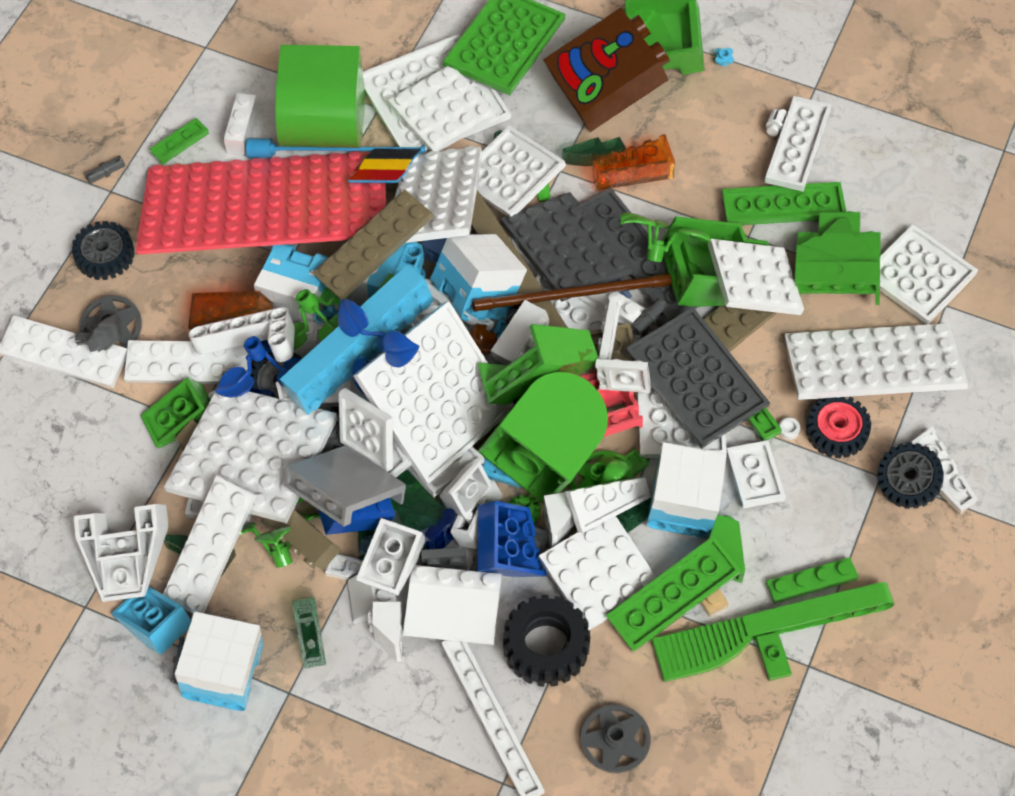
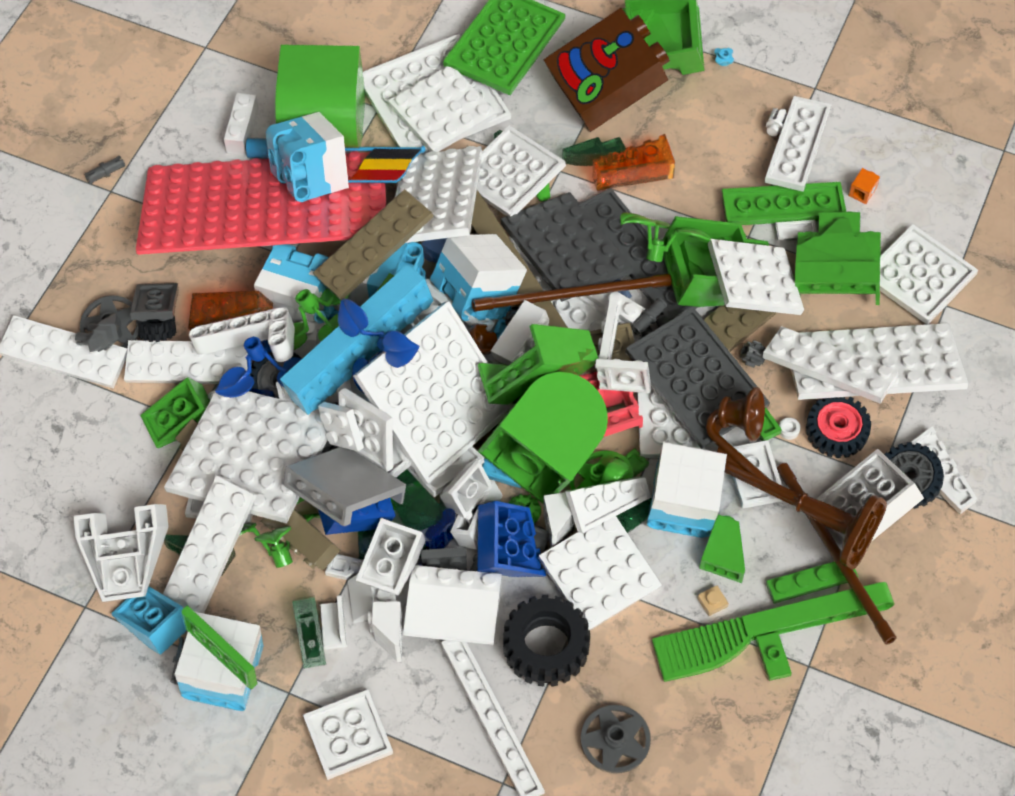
(103, 250): wheel -> none
(154, 301): none -> dark grey plate
(156, 330): none -> black tyre
(179, 141): bright green plate -> none
(219, 647): none -> bright green tile
(307, 156): none -> medium azure piece
(333, 624): none -> white panel
(340, 426): none -> white plate
(348, 734): none -> white plate
(673, 593): bright green plate -> none
(749, 416): none -> reddish brown piece
(752, 354): none -> dark grey gear
(790, 229): none -> white tile
(830, 364): none -> white plate
(864, 186): none -> orange brick
(874, 477): none -> white slope
(881, 625): none -> reddish brown piece

